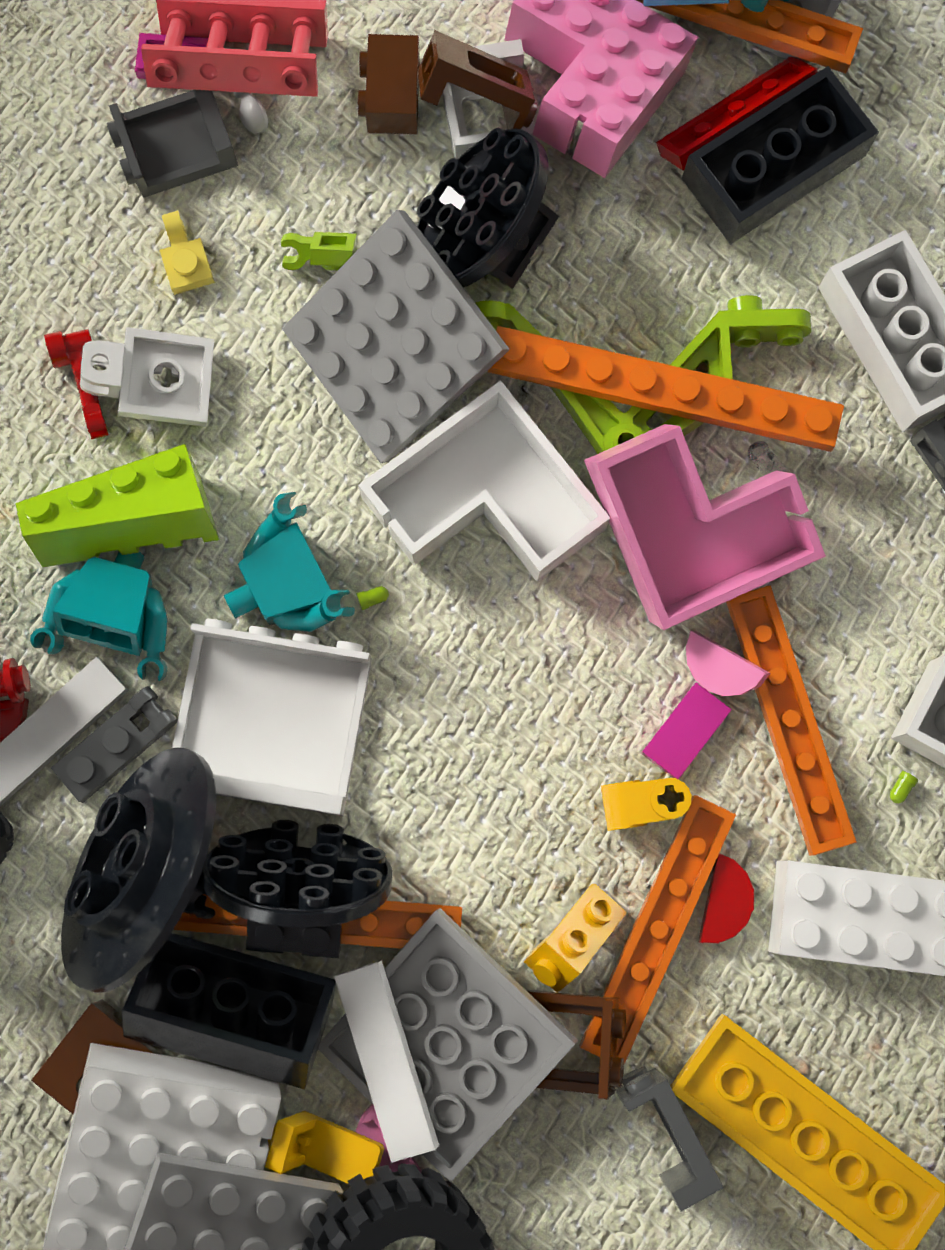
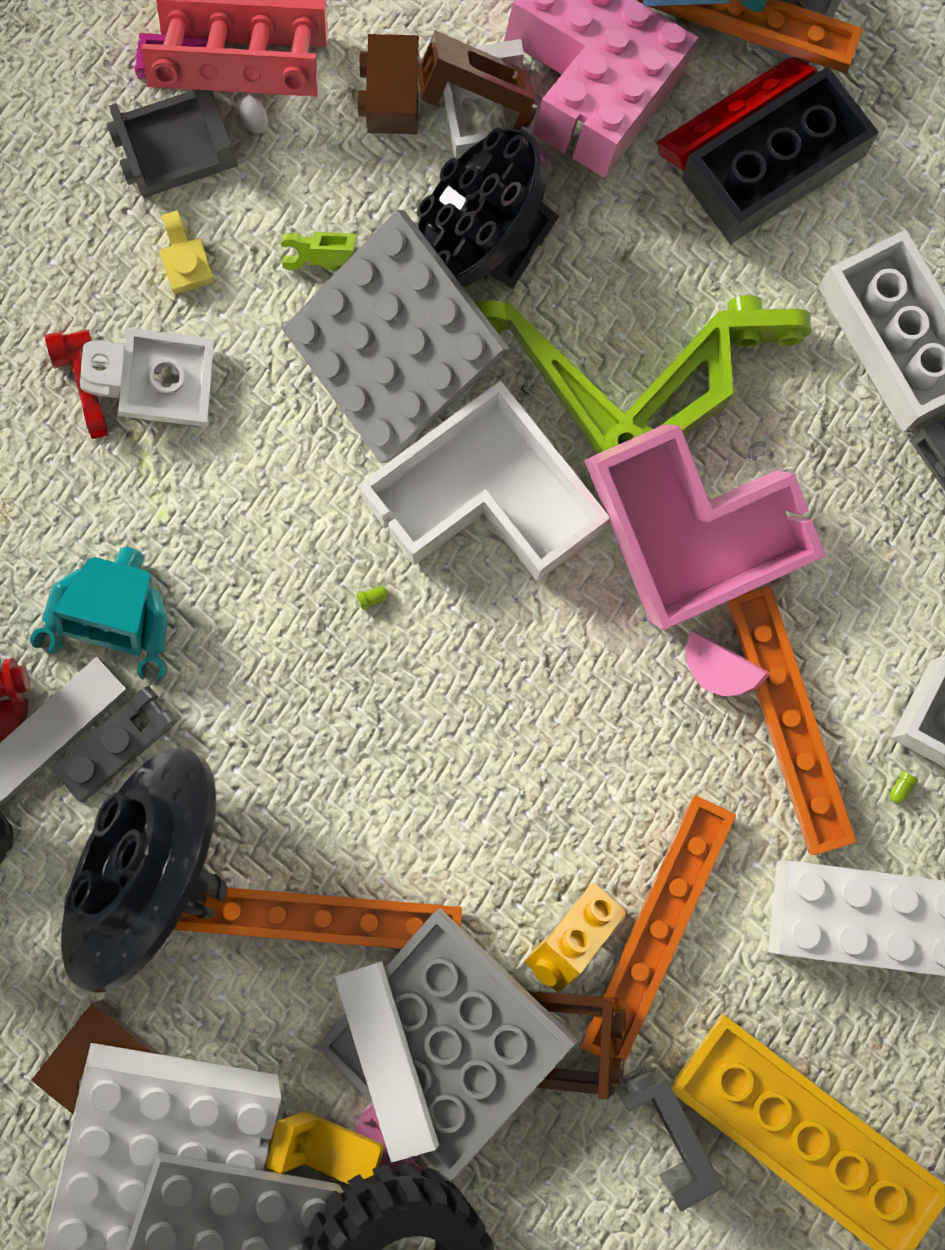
(120, 511): lime wedge -> none
(230, 1009): black brick -> none
(274, 714): white panel -> none
(285, 575): teal torso -> none
(293, 892): black bracket -> none
(636, 802): yellow piece -> none
(669, 389): orange plate -> none
(686, 731): dark pink tile -> none
(727, 903): red tile -> none

